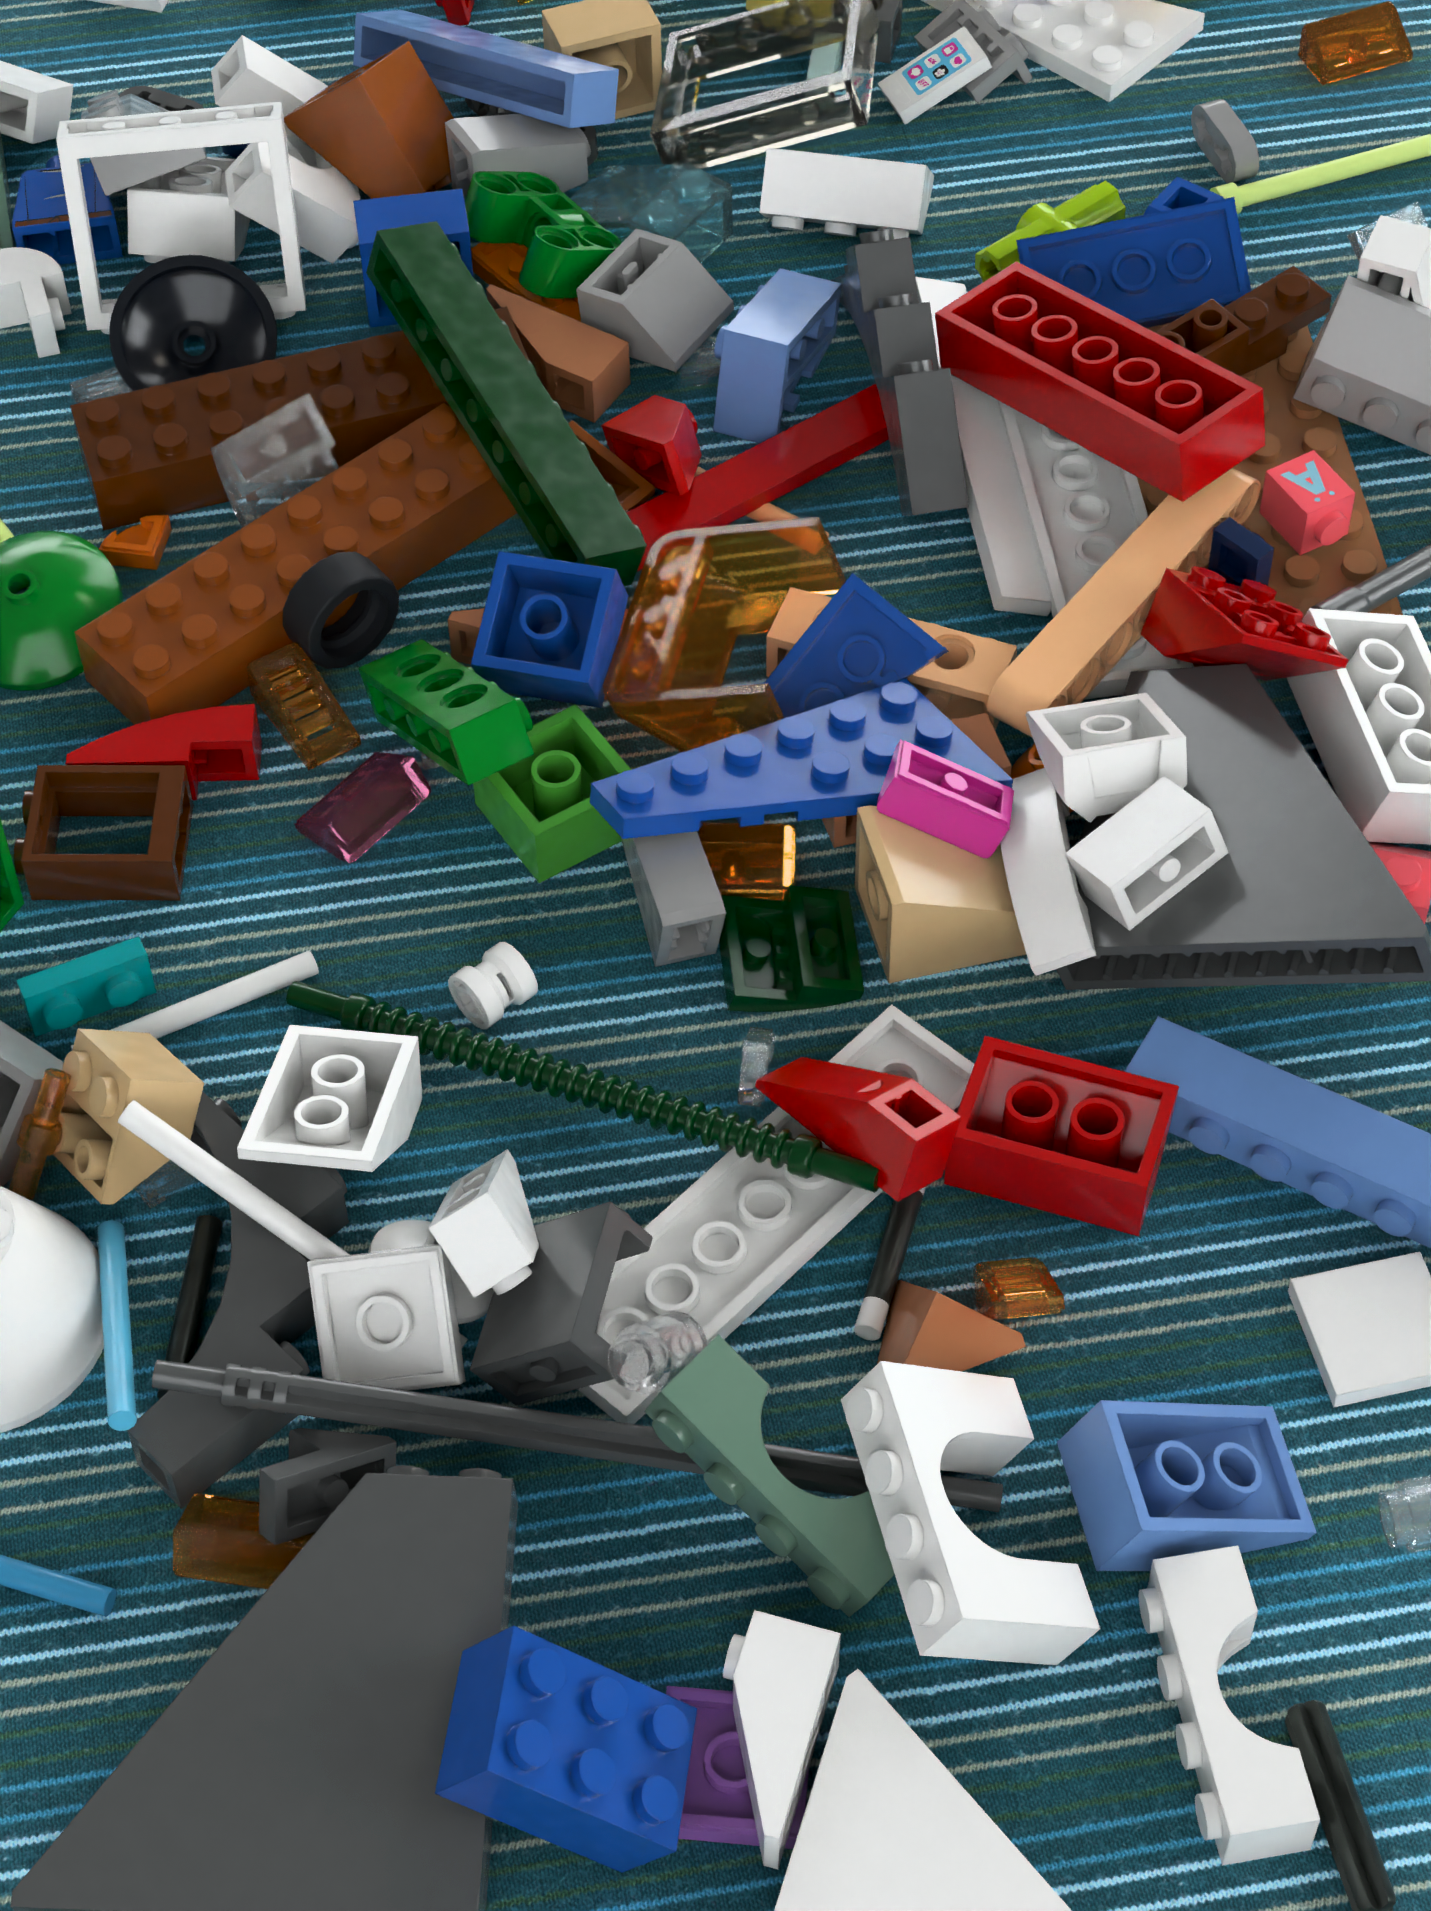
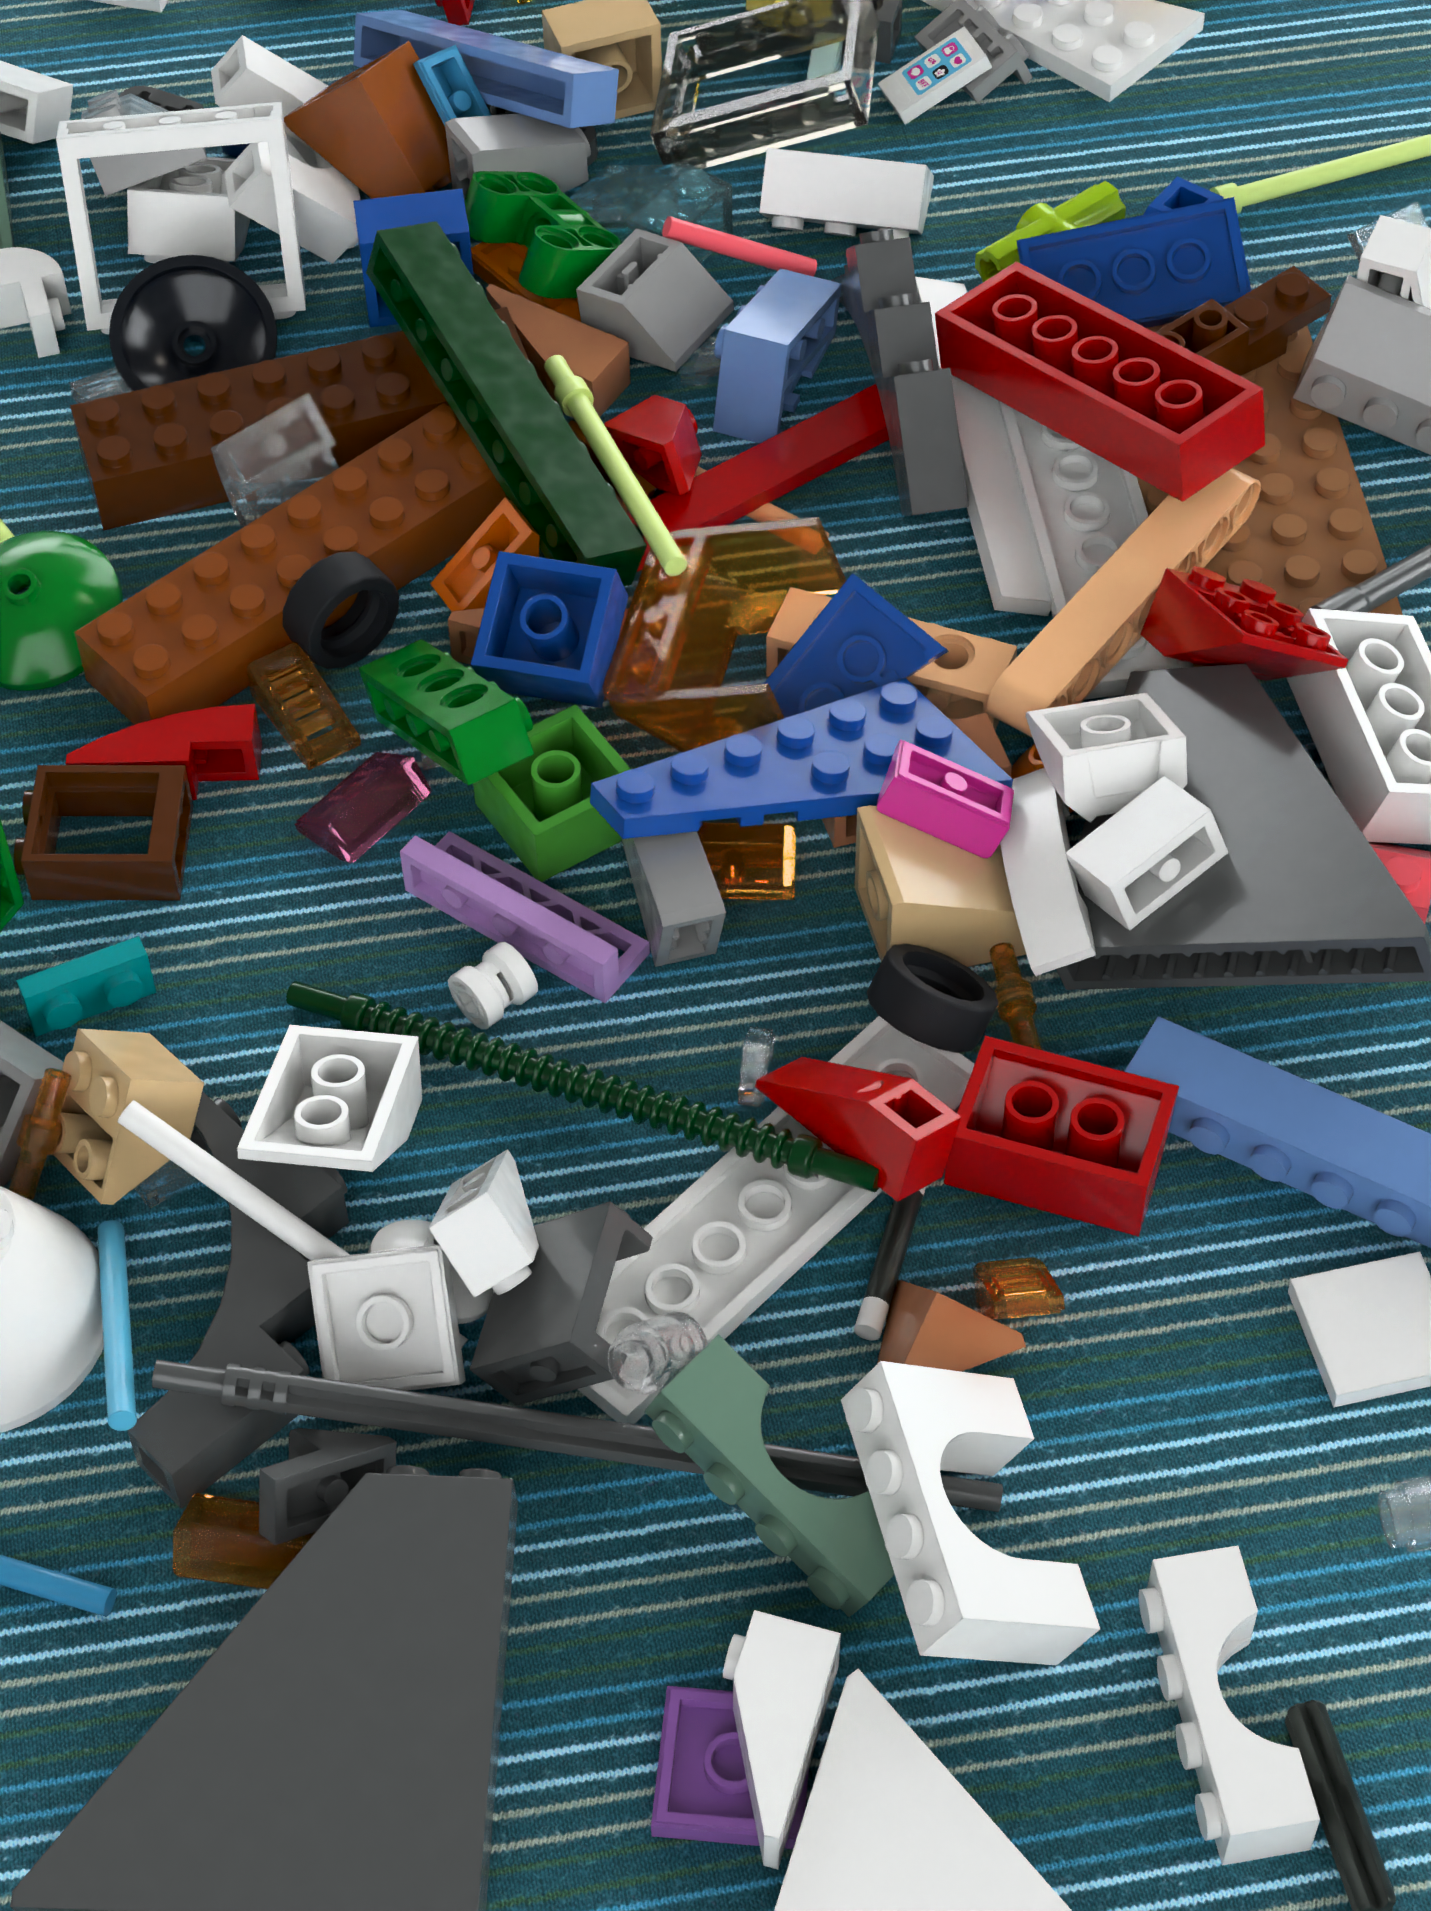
(43, 217): blue torso -> none
(140, 544): orange tile -> none
(193, 1291): pearl dark grey bar -> none
(224, 997): white bar -> none
(450, 85): none -> dark azure slope
(468, 575): none -> orange slope
(533, 928): none -> lavender fence
(567, 1750): blue brick -> none
(577, 402): none -> yellowish green bar
(737, 247): none -> coral bar
(790, 951): dark green slope -> none
(932, 998): none -> black tyre
(1014, 996): none -> clear orange bar
(1181, 1481): medium blue slope -> none
(1225, 140): light grey beam -> none
(1239, 554): dark blue plate -> none
(1307, 502): coral brick -> none
(1354, 43): clear orange slope -> none

